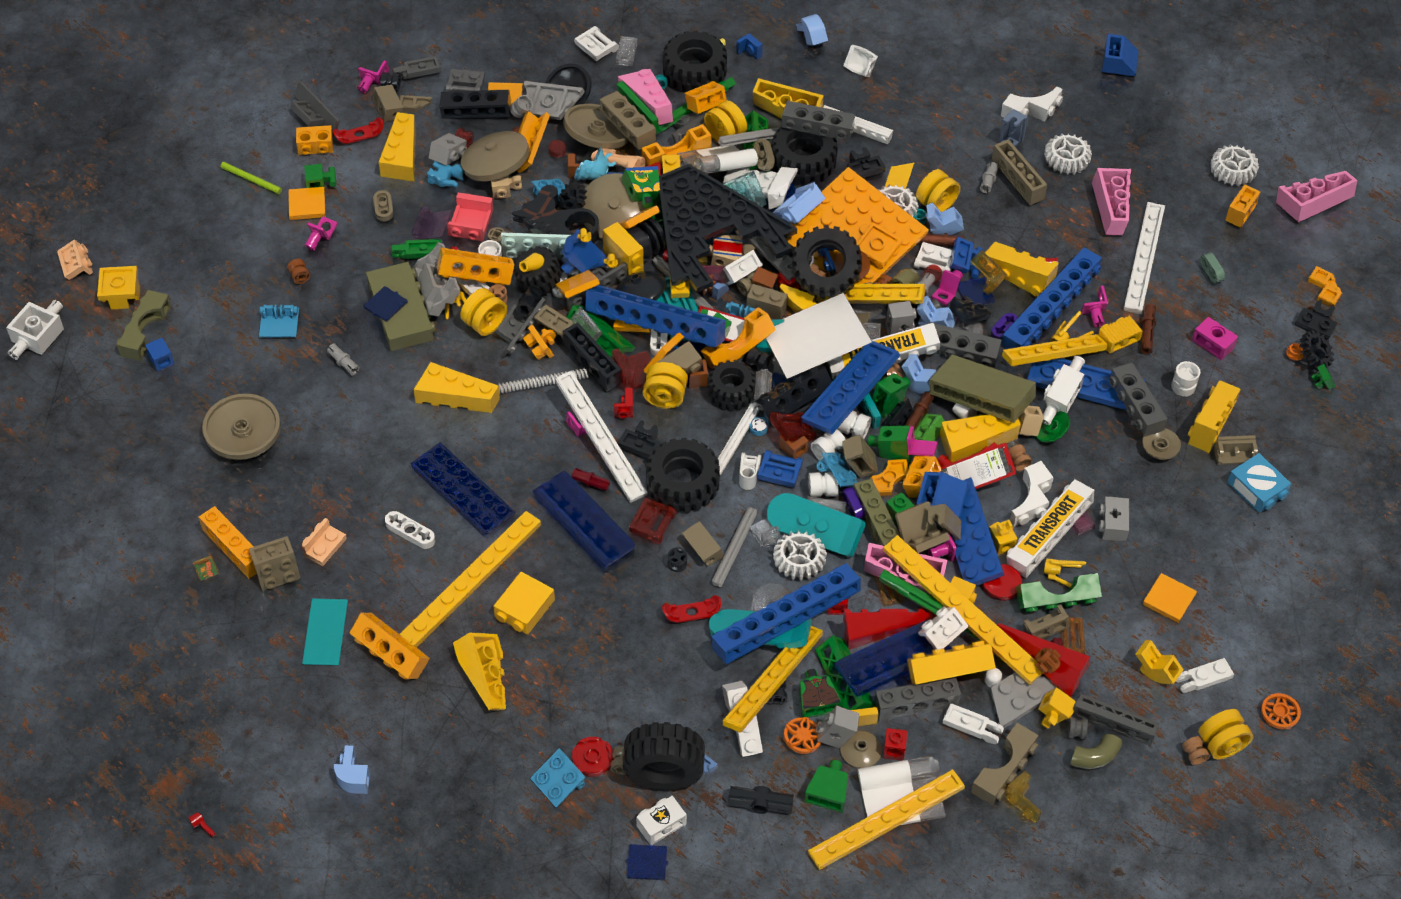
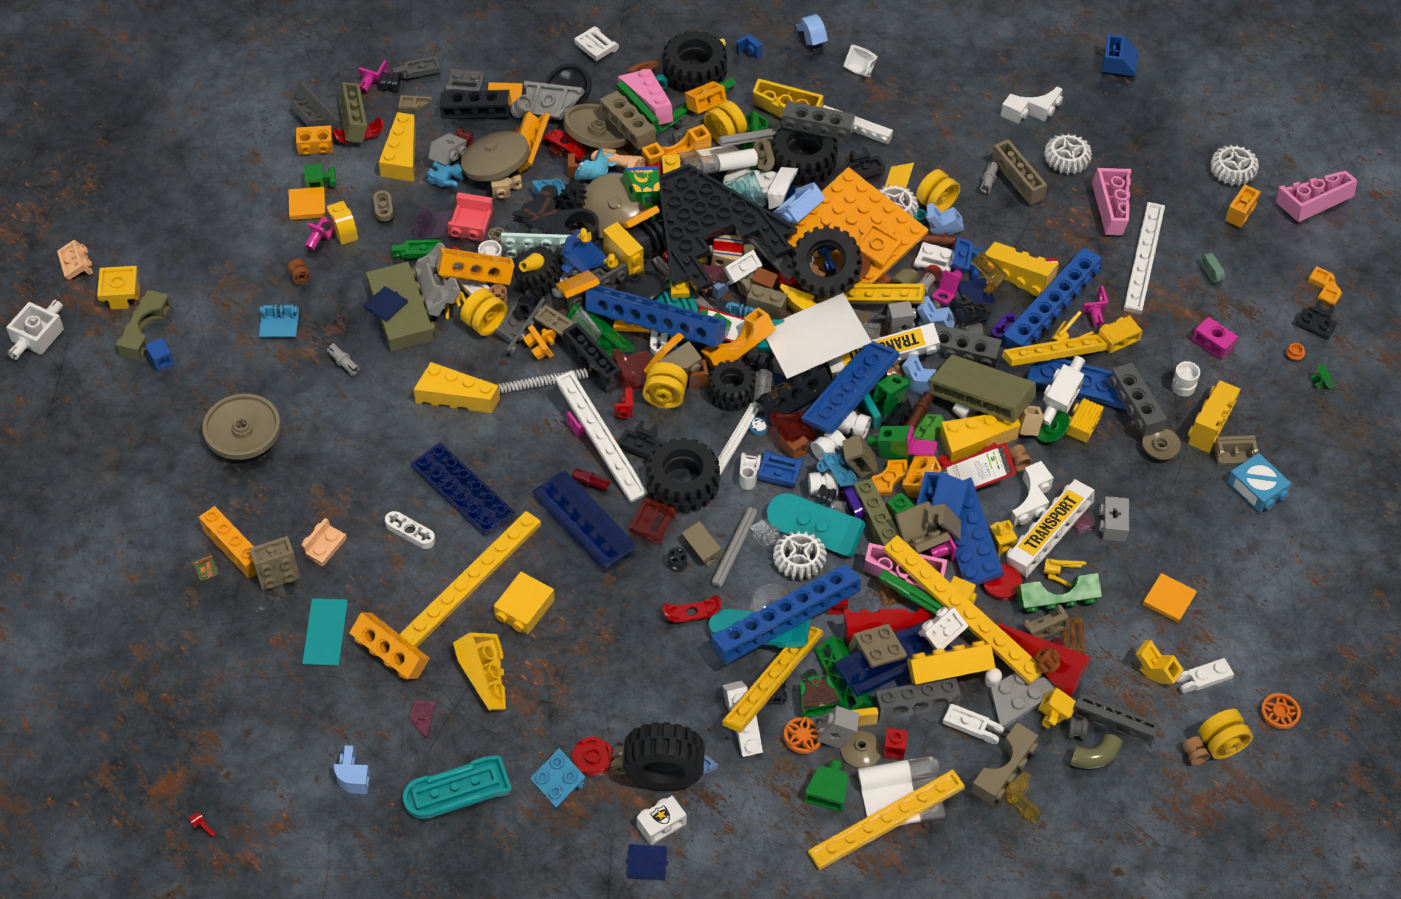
(251, 178): lime bar -> none
(343, 222): none -> yellow brick
(352, 112): none -> olive brick
(387, 102): dark tan hinge -> none
(422, 716): none -> clear pink tile
(456, 788): none -> teal piece
(574, 146): none -> red piece
(626, 51): clear plate -> none
(645, 65): none -> dark orange dish
(761, 799): black piece -> none
(826, 495): none -> black wheel
(878, 645): none -> dark tan bracket
(1013, 127): sand blue hinge -> none
(1084, 420): none -> yellow brick
(1148, 323): copper pin -> none
(1316, 349): black gear -> none

